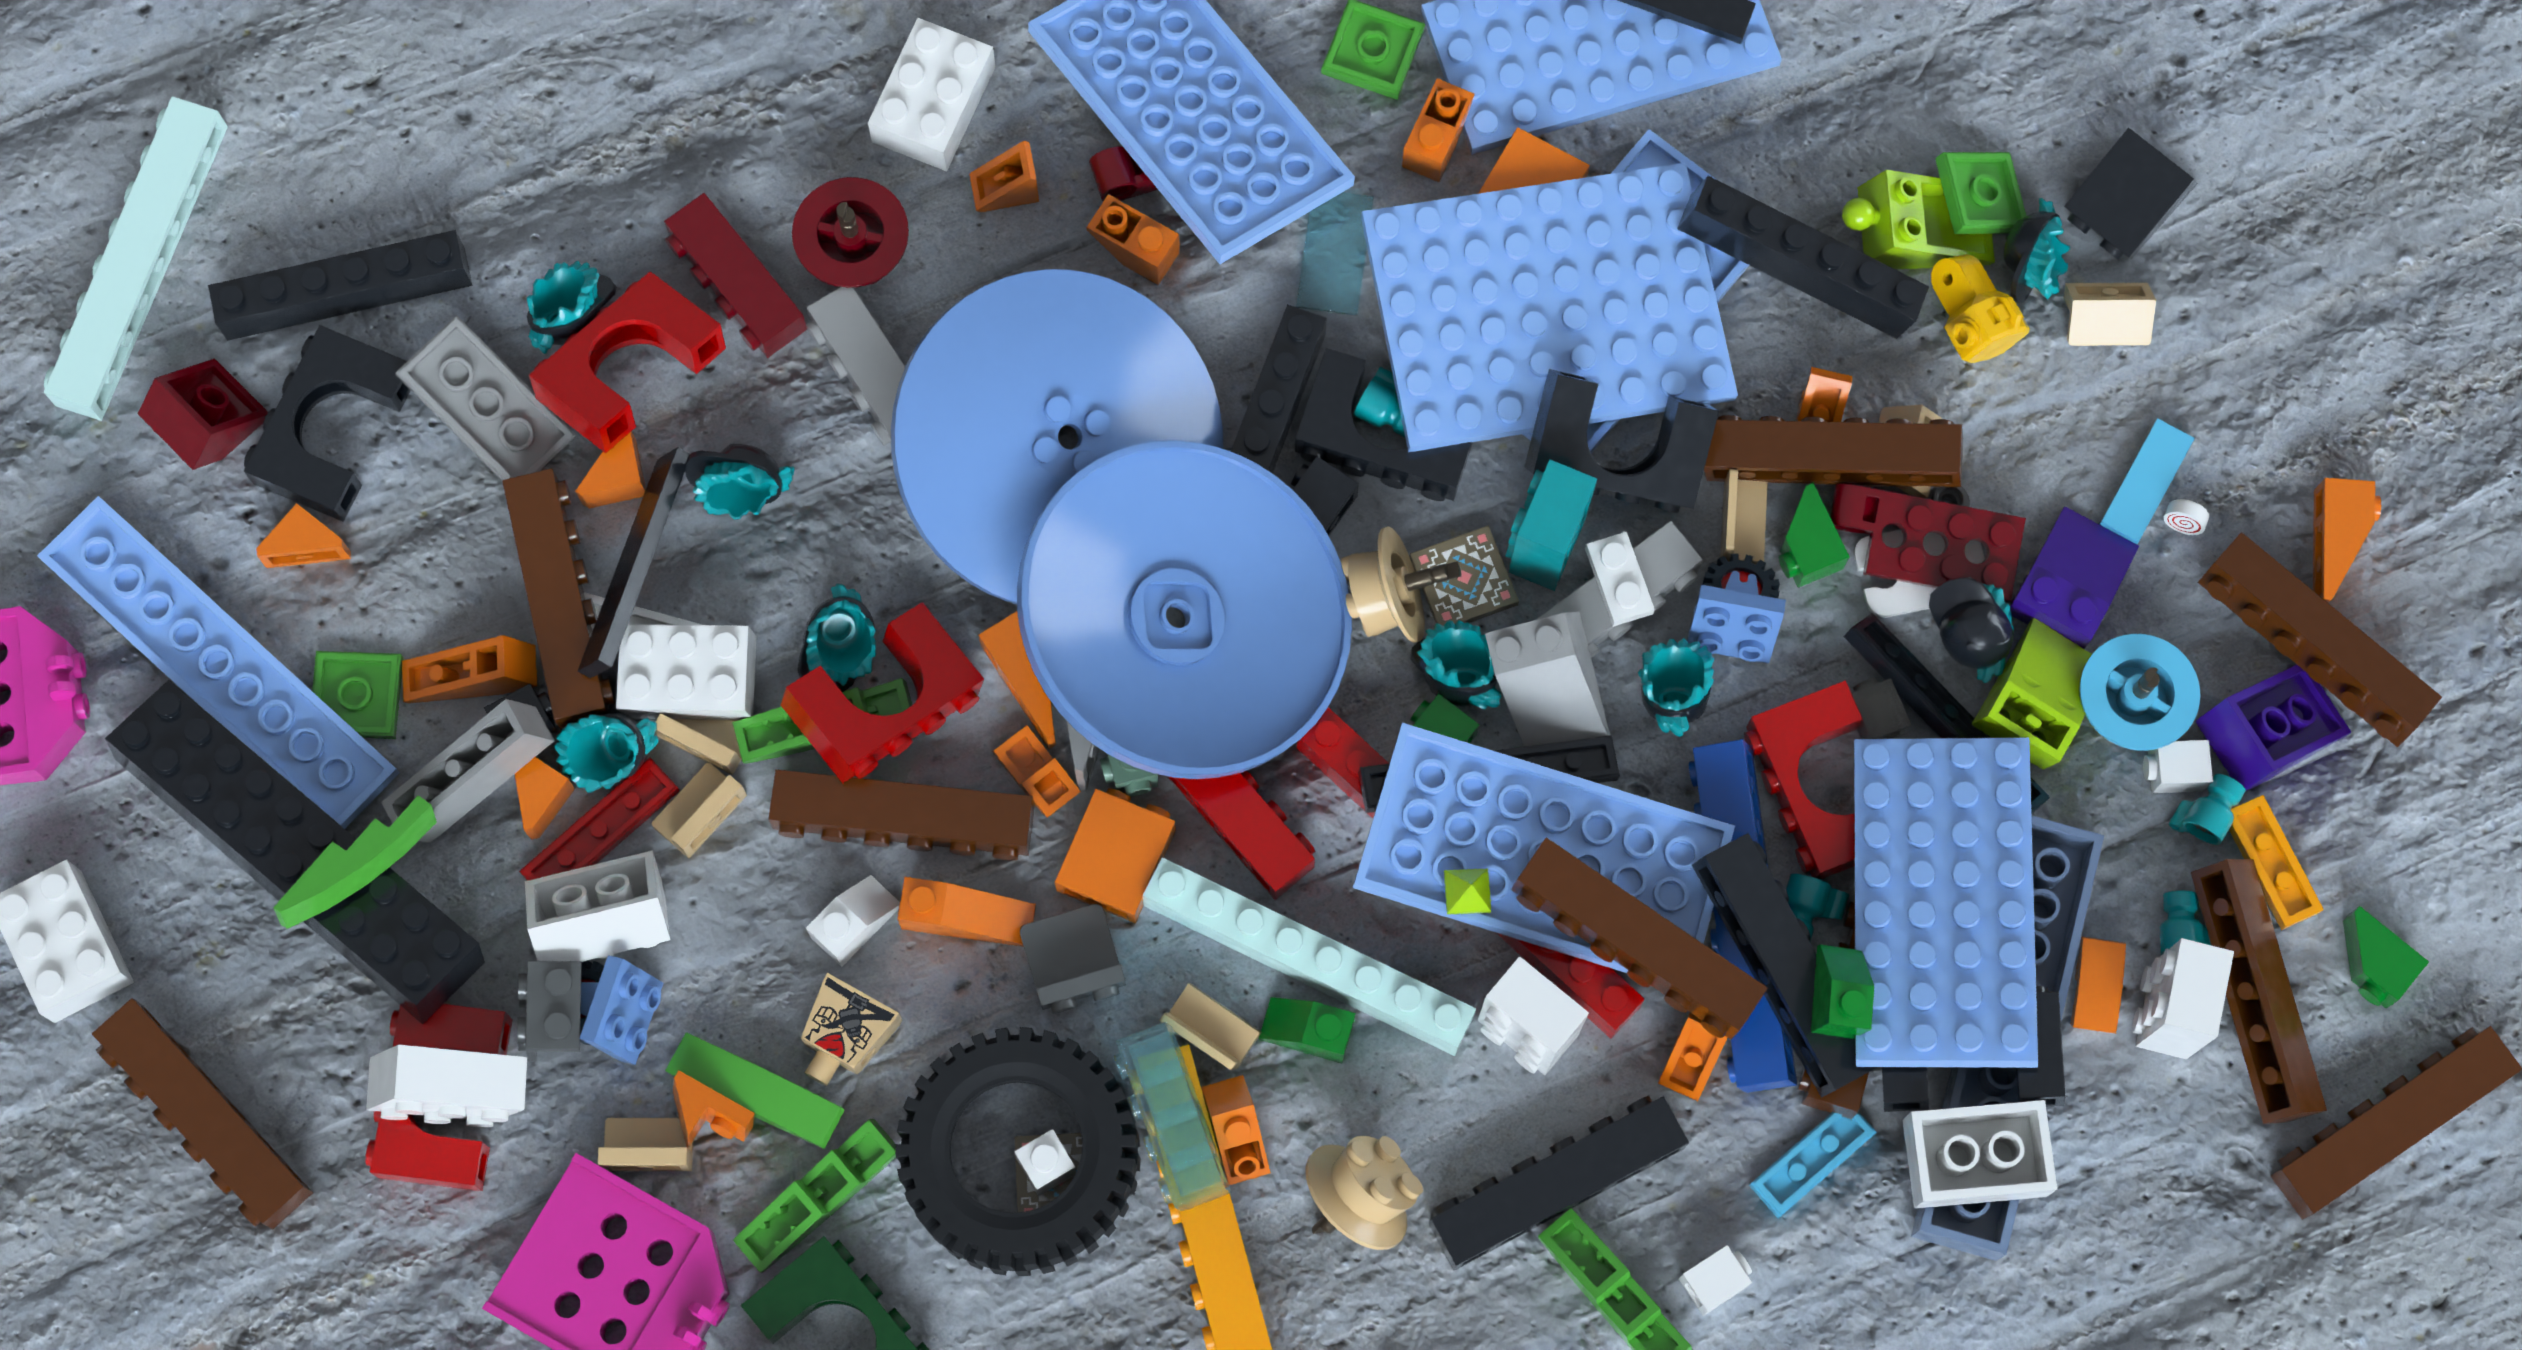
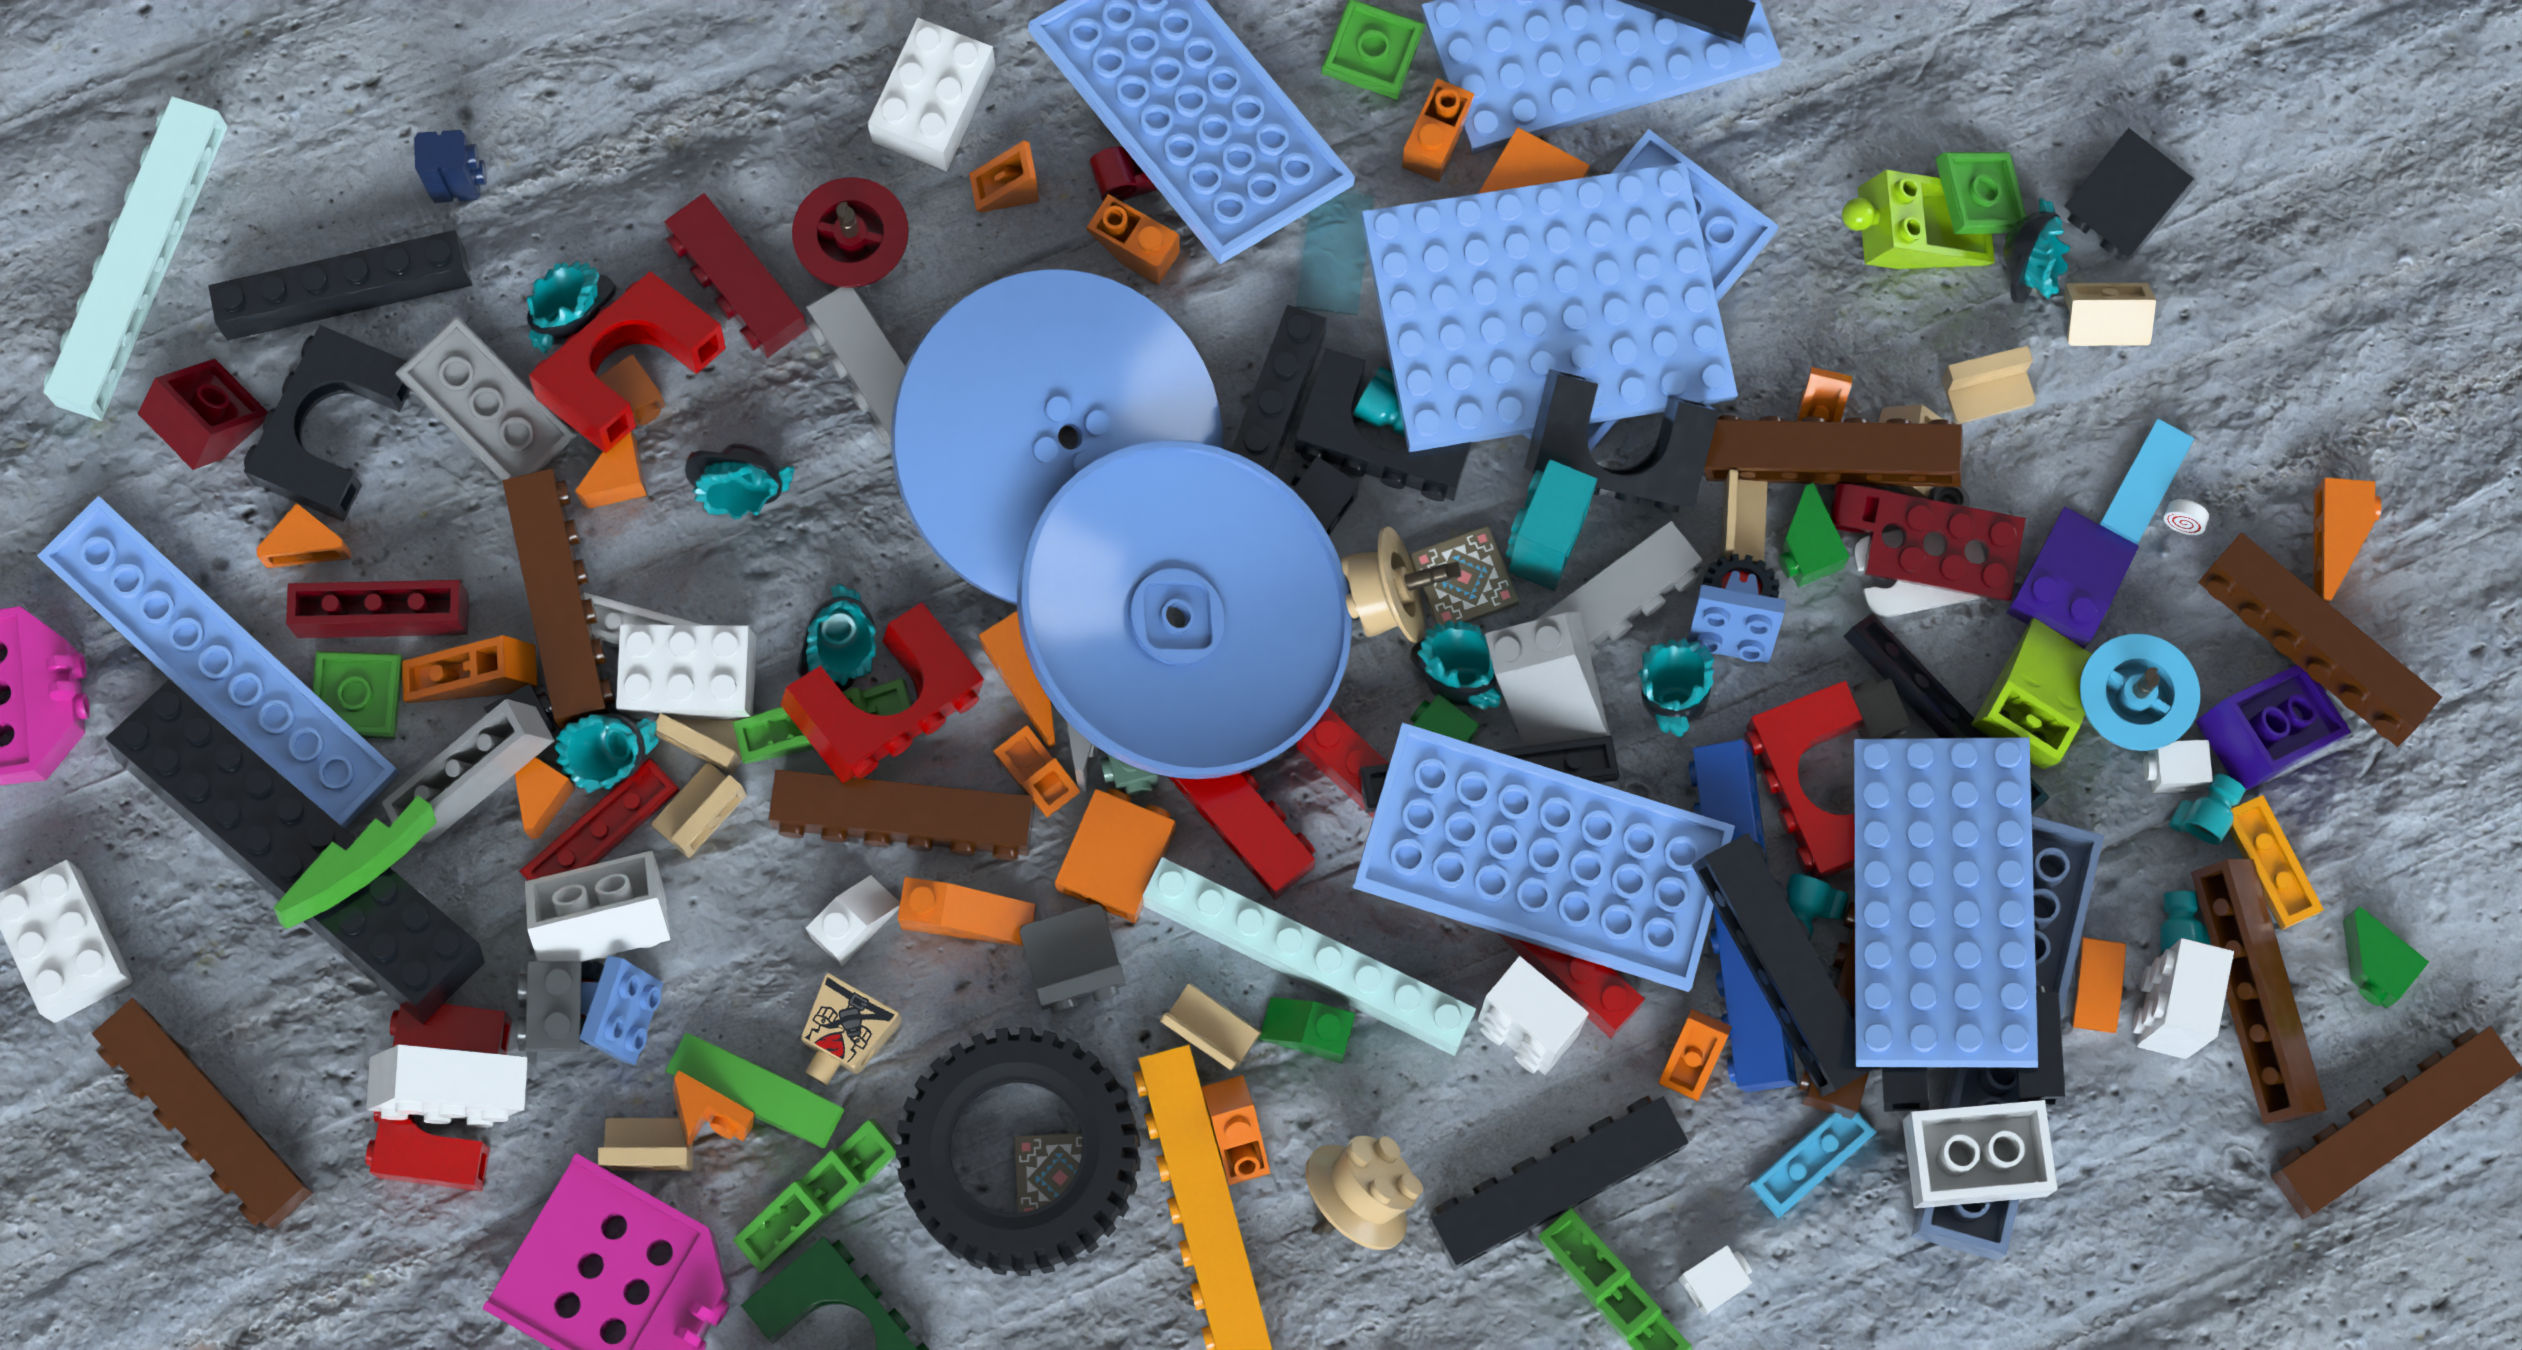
(377, 609): none -> dark red brick
(449, 166): none -> dark blue brick
(634, 563): black tile -> none
(636, 387): none -> dark orange brick
(1045, 1162): white brick -> none
(1172, 1117): clear light blue brick -> none
(1467, 891): lime slope -> none
(1619, 579): white plate -> none
(1638, 940): reddish brown brick -> none
(1803, 257): black brick -> none
(1842, 993): green slope -> none
(1974, 624): black hair -> none
(1980, 317): yellow piece -> none
(1989, 385): none -> tan panel

